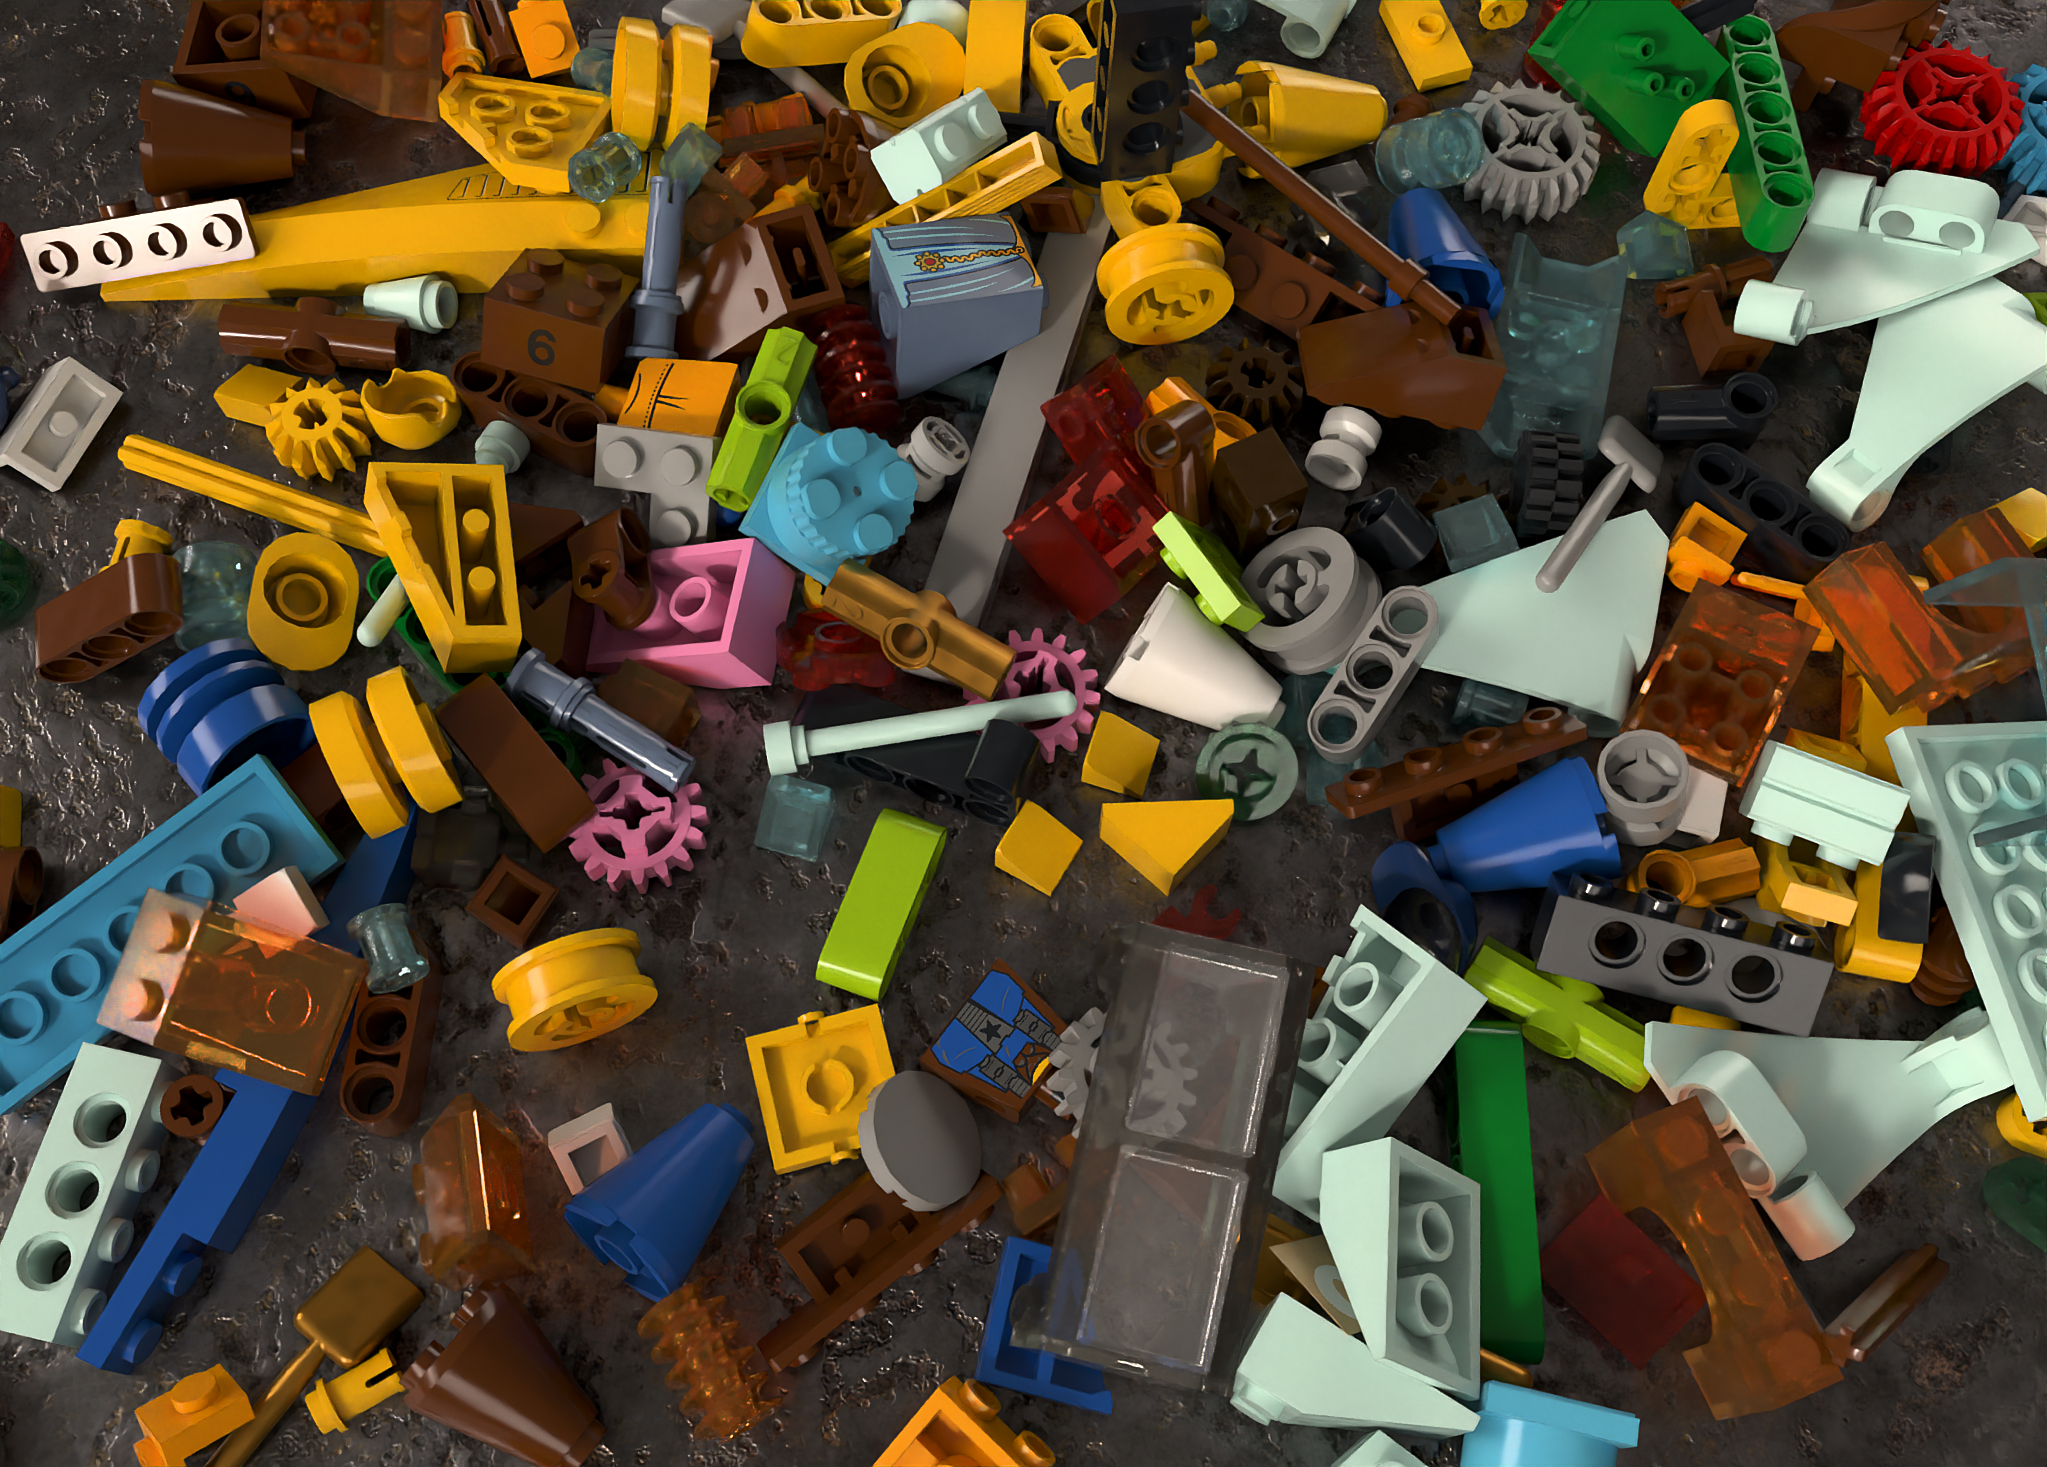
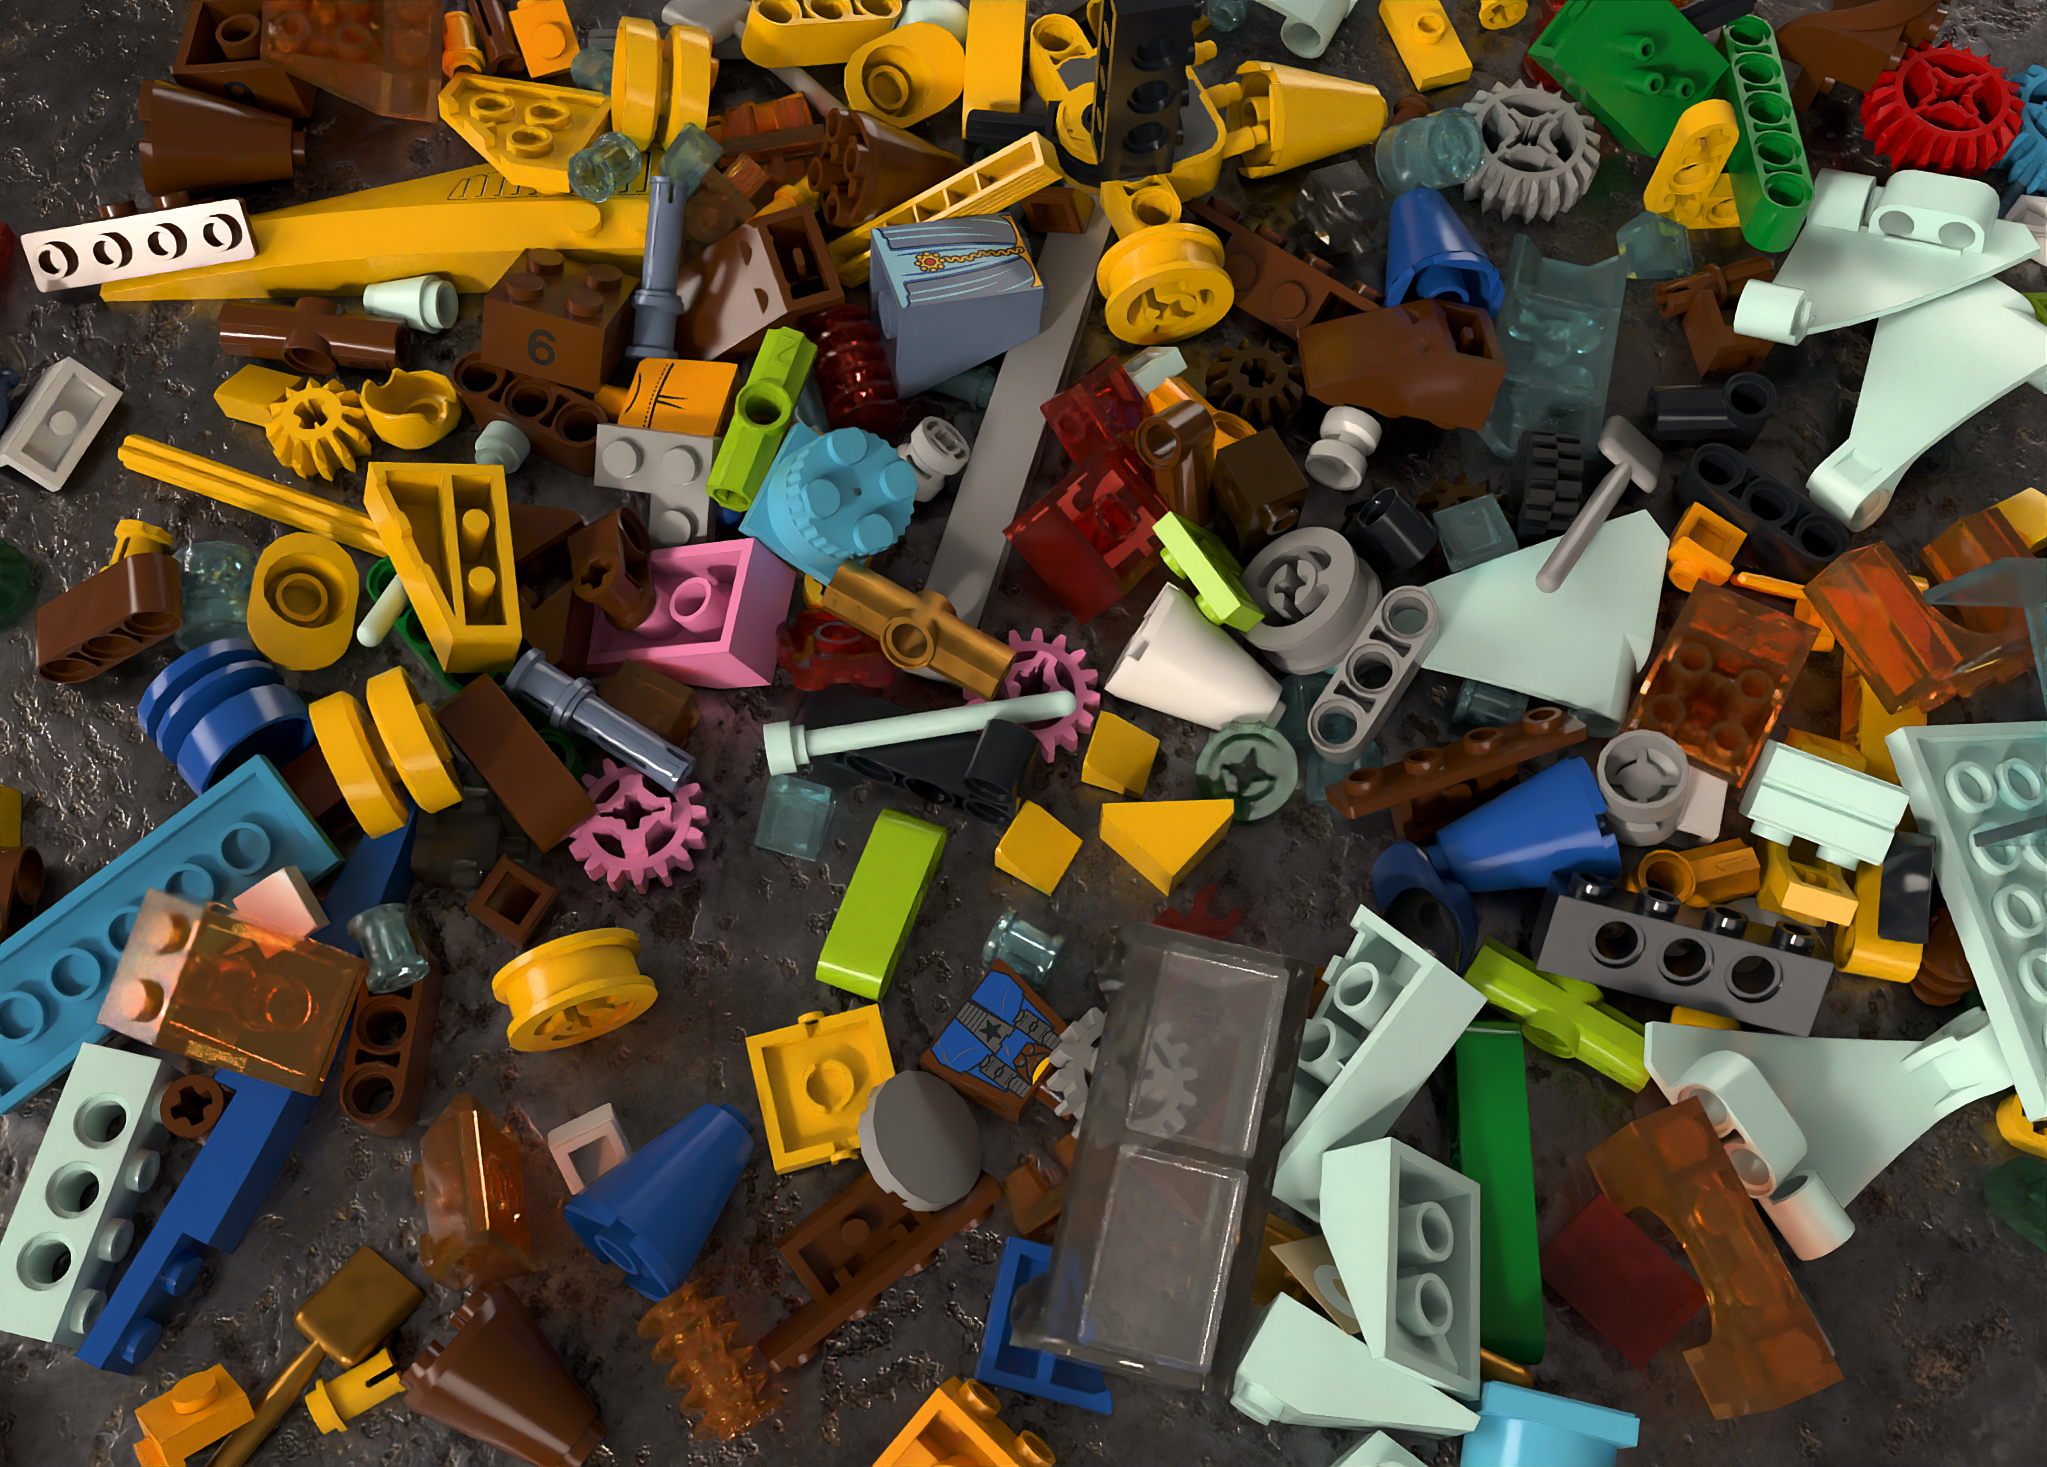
(939, 146): light aqua brick -> none
(1024, 947): none -> clear light blue bush
(1153, 366): none -> light aqua plate
(1405, 278): reddish brown bar -> none
(1884, 1305): reddish brown axle -> none

